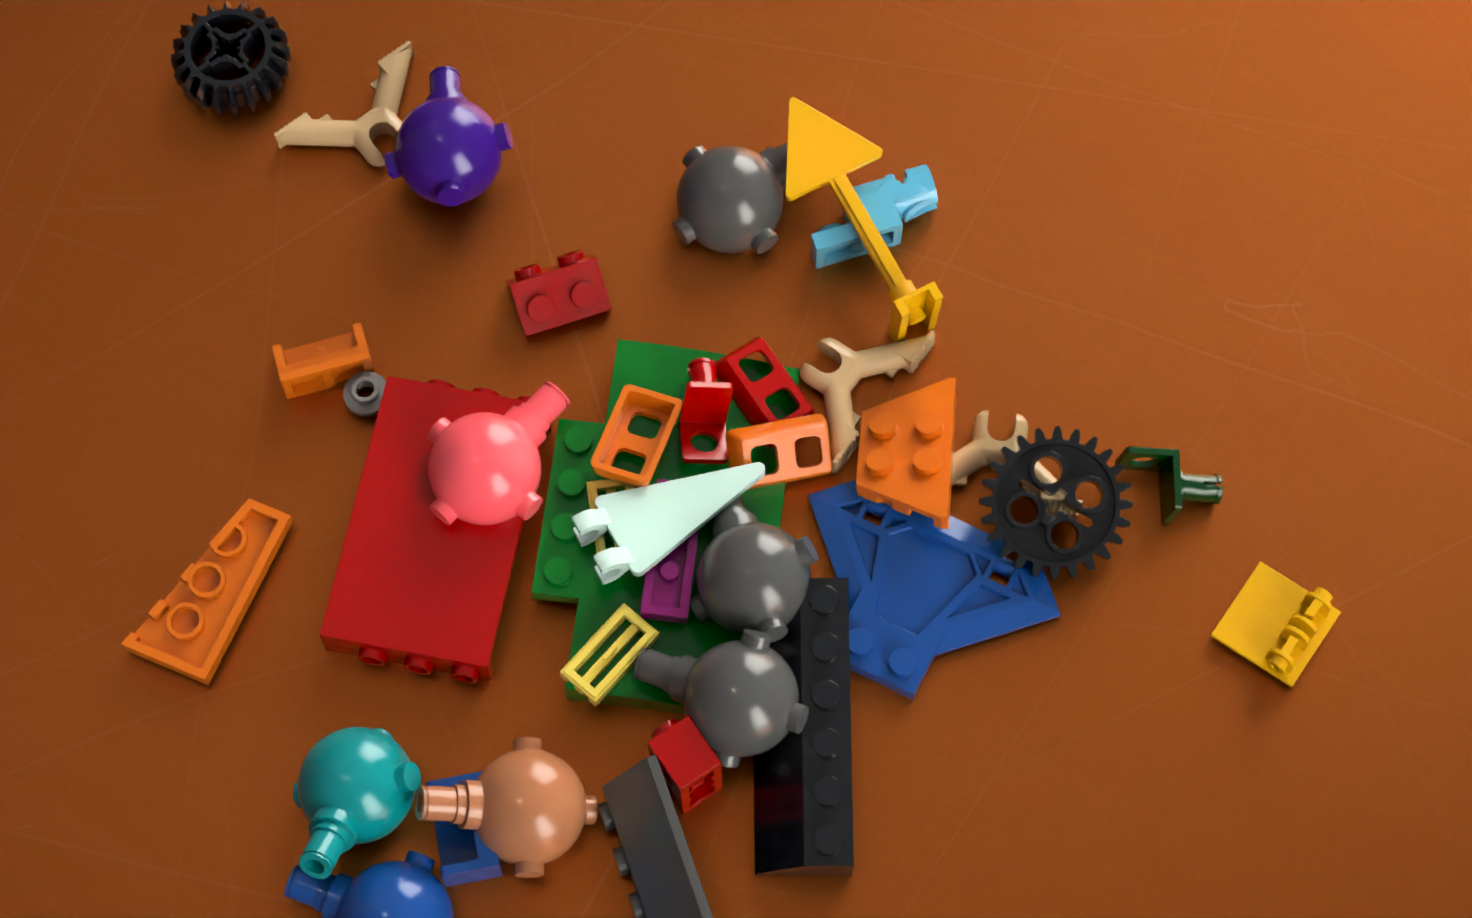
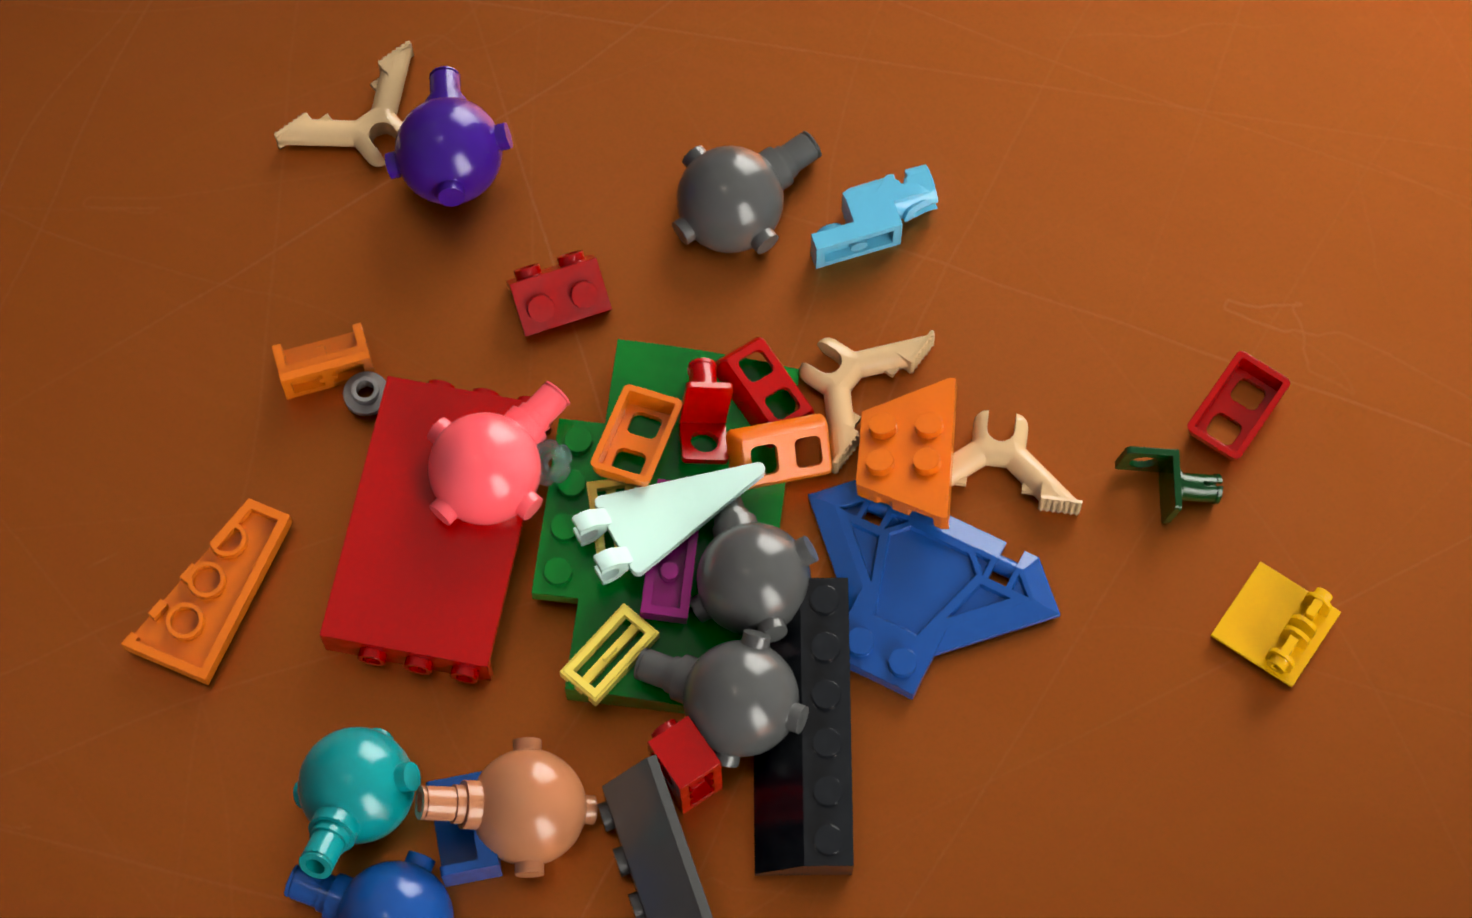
(221, 78): black gear -> none
(562, 456): none -> clear light blue plate
(823, 154): yellow piece -> none
(1077, 466): black gear -> none
(1219, 403): none -> red piece

